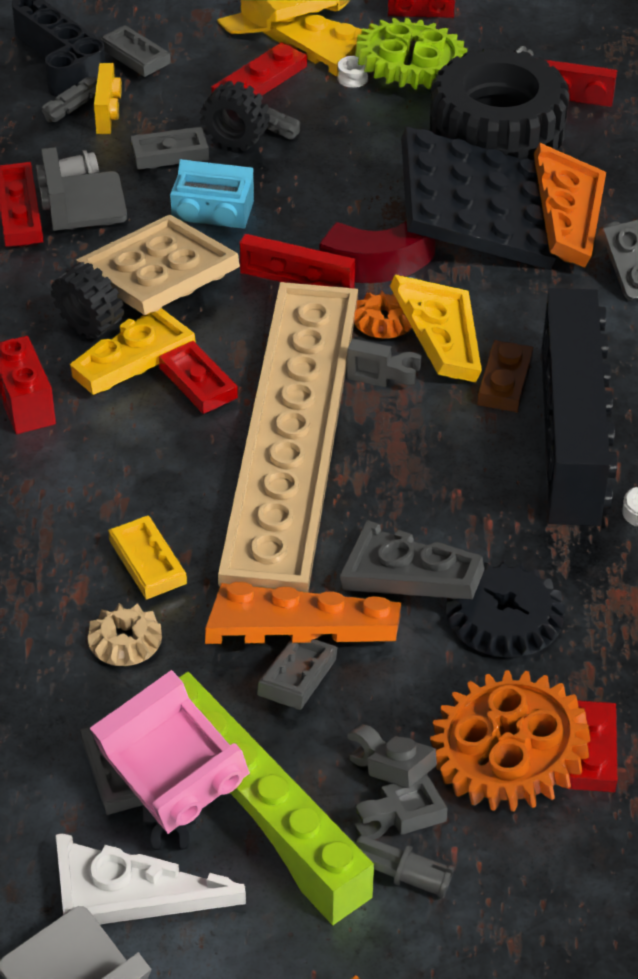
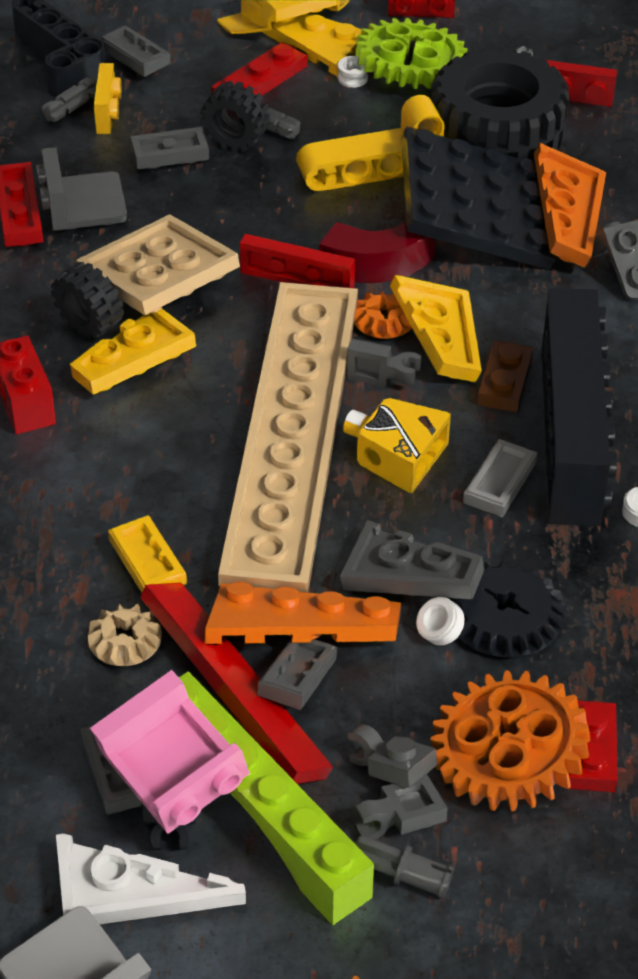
(79, 164): light grey pin -> none
(198, 377): red plate -> none
(213, 194): medium azure window -> none
(236, 683): none -> red tile
(365, 156): none -> yellow beam
(399, 440): none -> yellow torso
(440, 621): none -> white tile
(500, 478): none -> light grey tile

